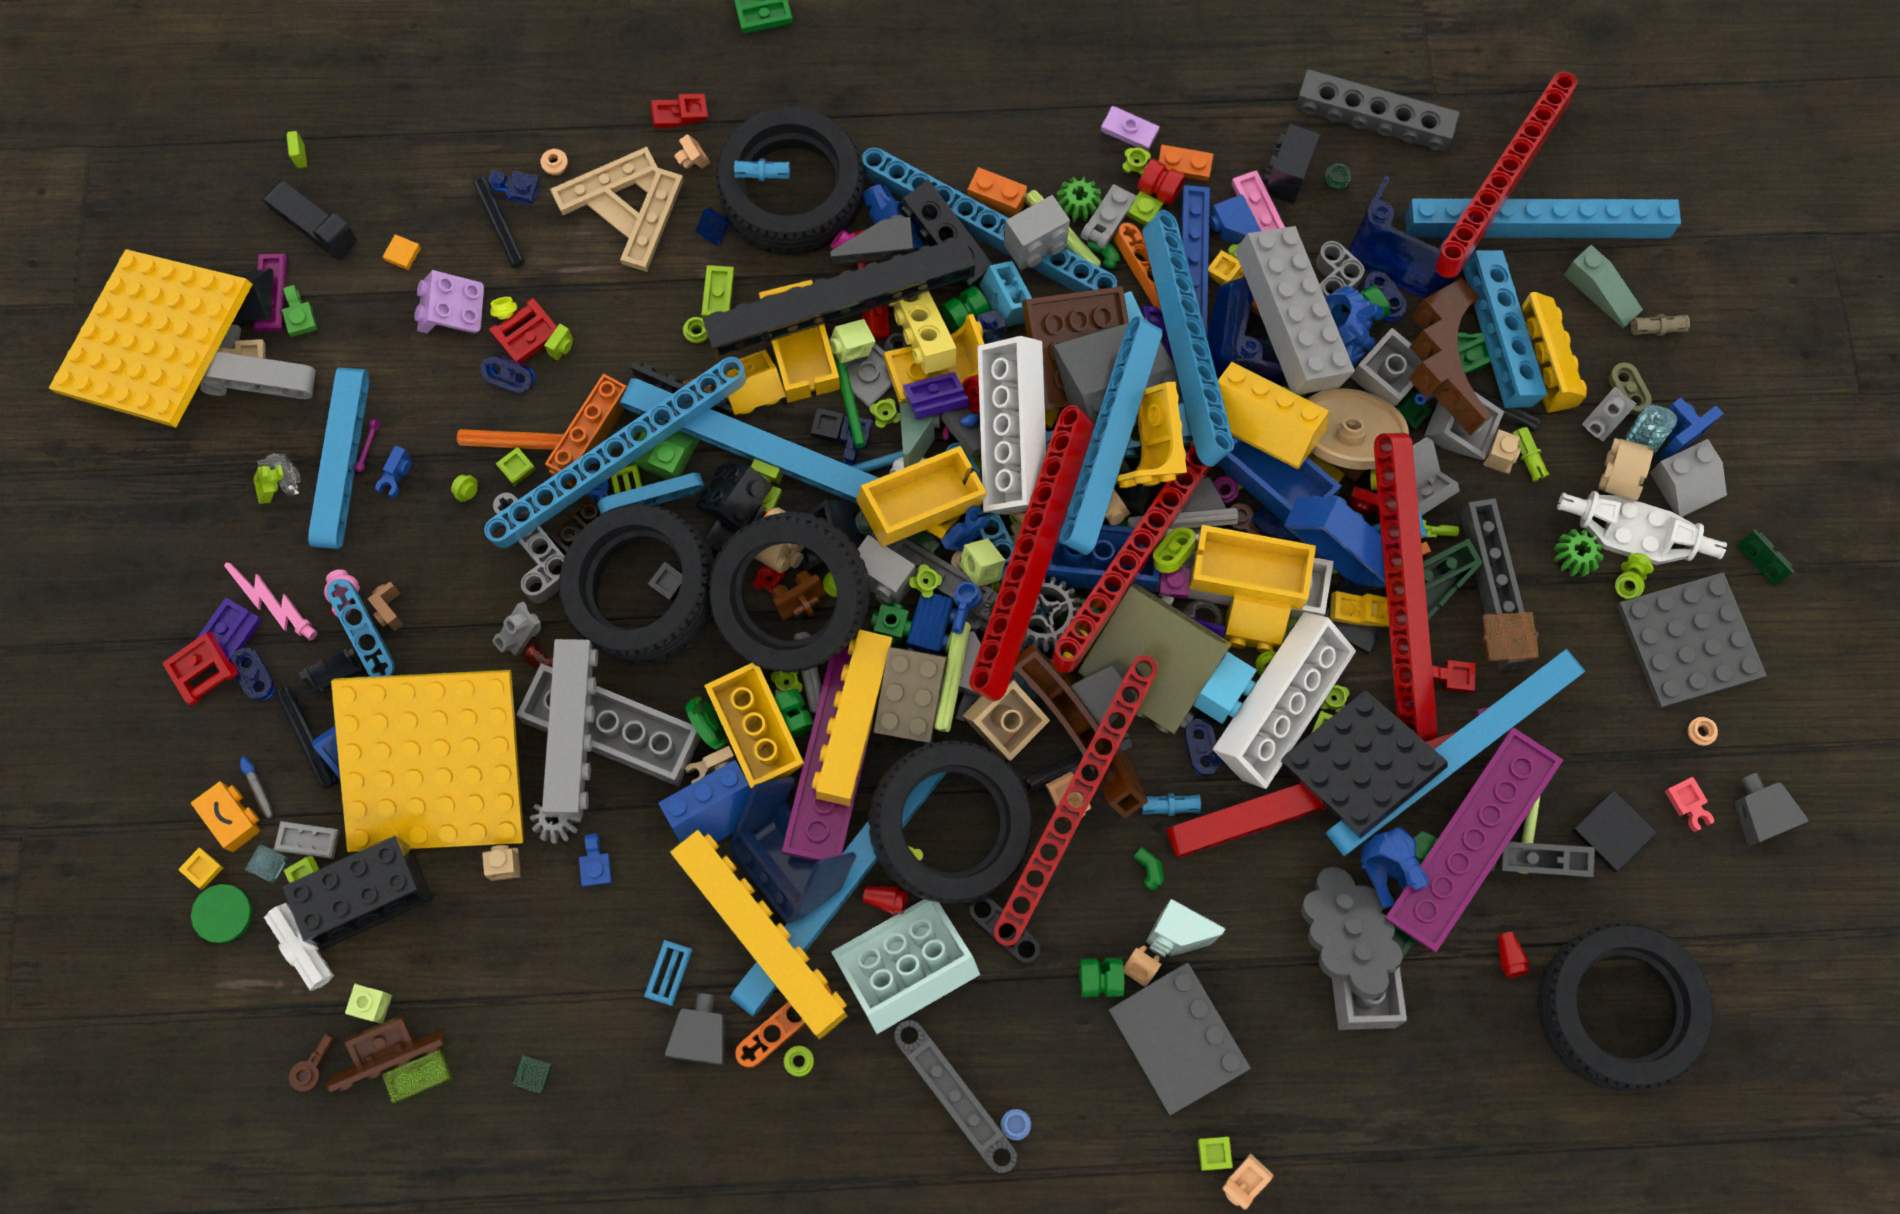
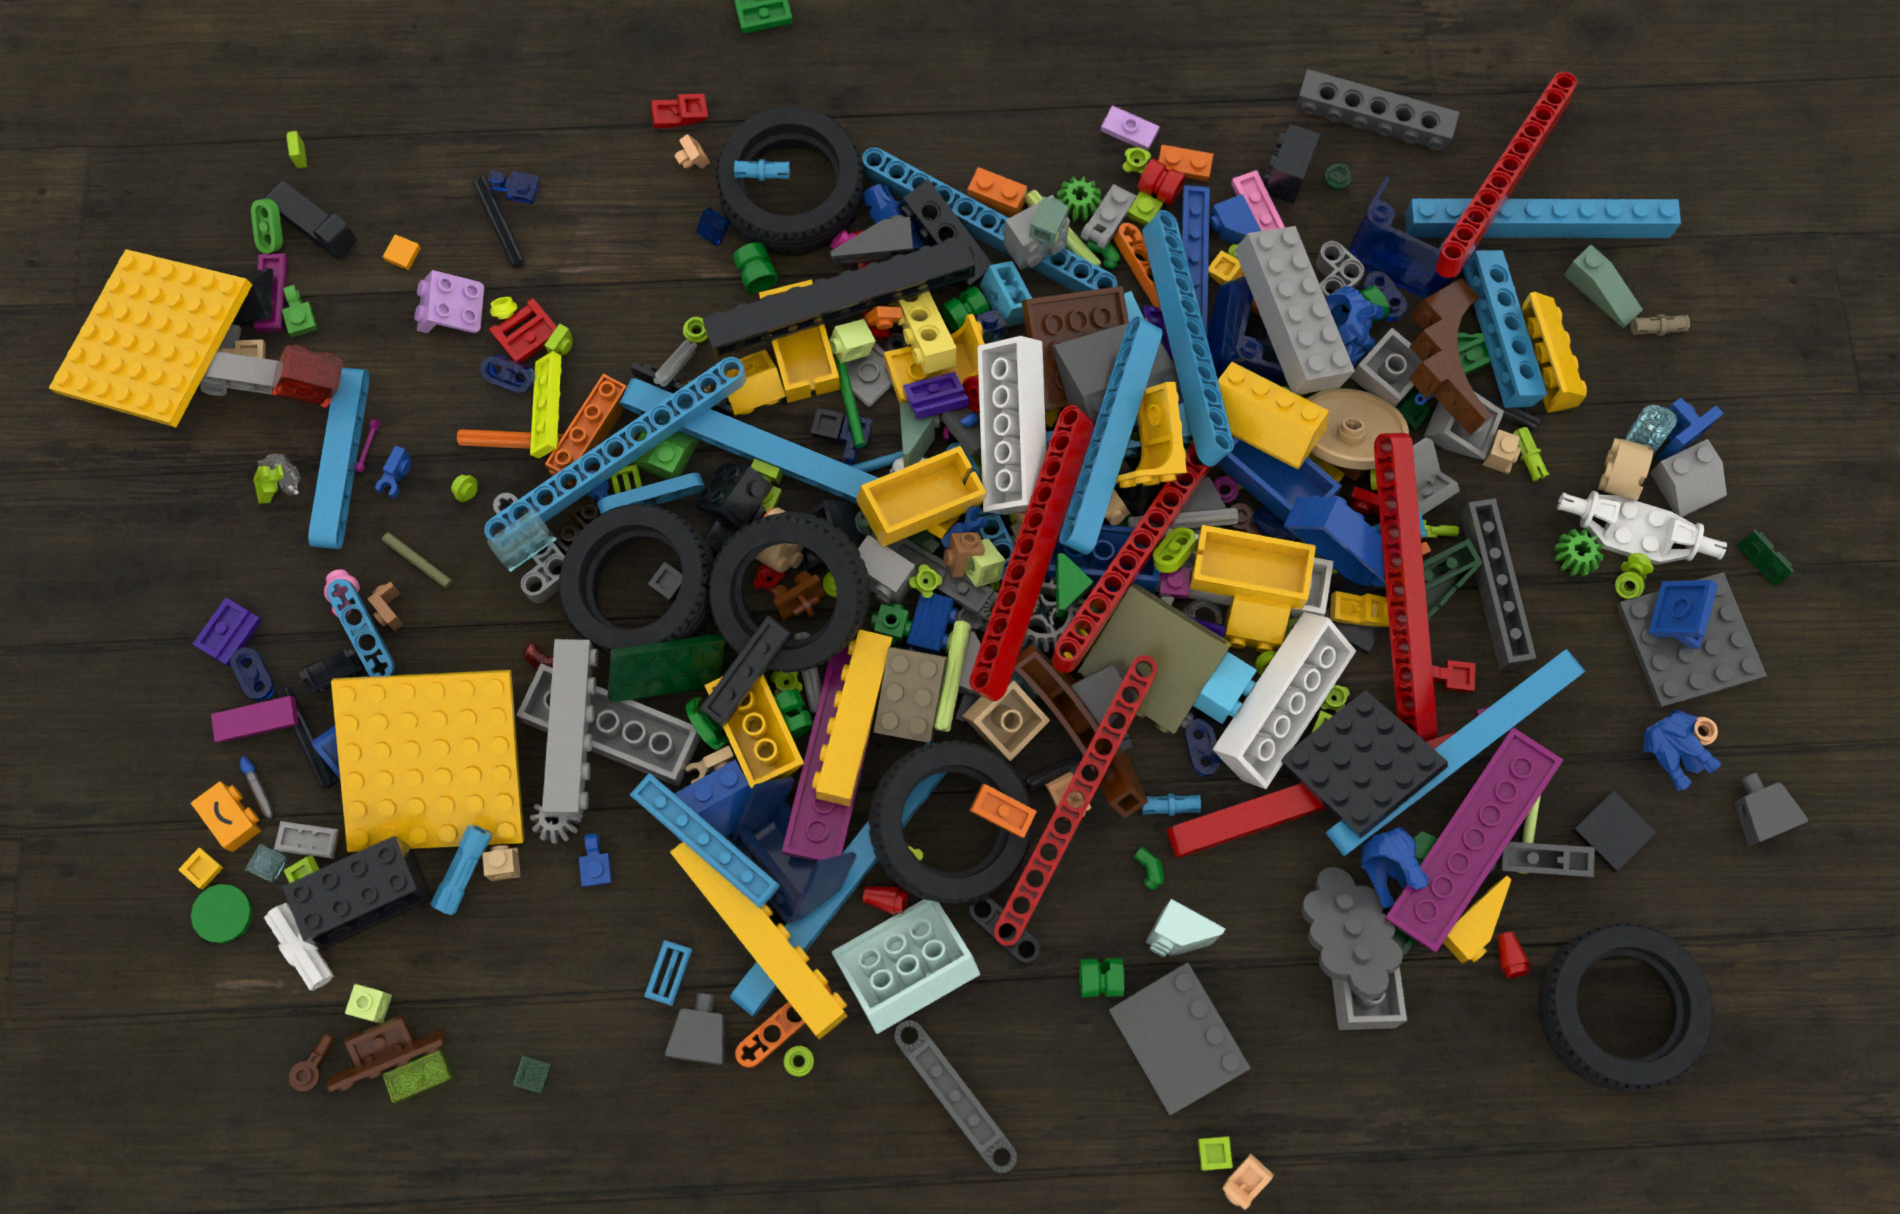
(195, 660): red plate -> none
(254, 719): none -> magenta tile
(266, 226): none -> bright green plate
(282, 613): bright pink piece -> none
(307, 375): none -> clear red brick
(417, 560): none -> olive bar
(461, 869): none -> dark azure axle
(515, 466): lime tile -> none
(517, 630): light grey hips -> none
(521, 540): none -> clear light blue bracket
(546, 405): none -> neon yellow plate
(554, 168): light nougat plate -> none
(598, 192): tan plate -> none
(664, 667): none -> dark green plate
(675, 363): none -> light grey axle
(705, 841): none -> dark azure tile
(717, 289): lime plate -> none
(746, 670): none -> black tile
(755, 267): none -> green wheel
(883, 317): none -> orange plate
(885, 405): lime plate -> none
(959, 549): none -> medium nougat bracket
(966, 597): blue plate -> none
(1003, 811): none -> orange plate
(1015, 1124): medium blue plate -> none
(1048, 220): none -> sand green brick
(1070, 584): none -> green slope
(1141, 966): light nougat tile -> none
(1477, 924): none -> yellow slope
(1510, 636): clear orange piece -> none
(1609, 414): light grey hips -> none
(1633, 388): olive plate -> none
(1674, 739): none -> blue piece
(1683, 611): none -> blue bracket
(1688, 798): coral plate -> none

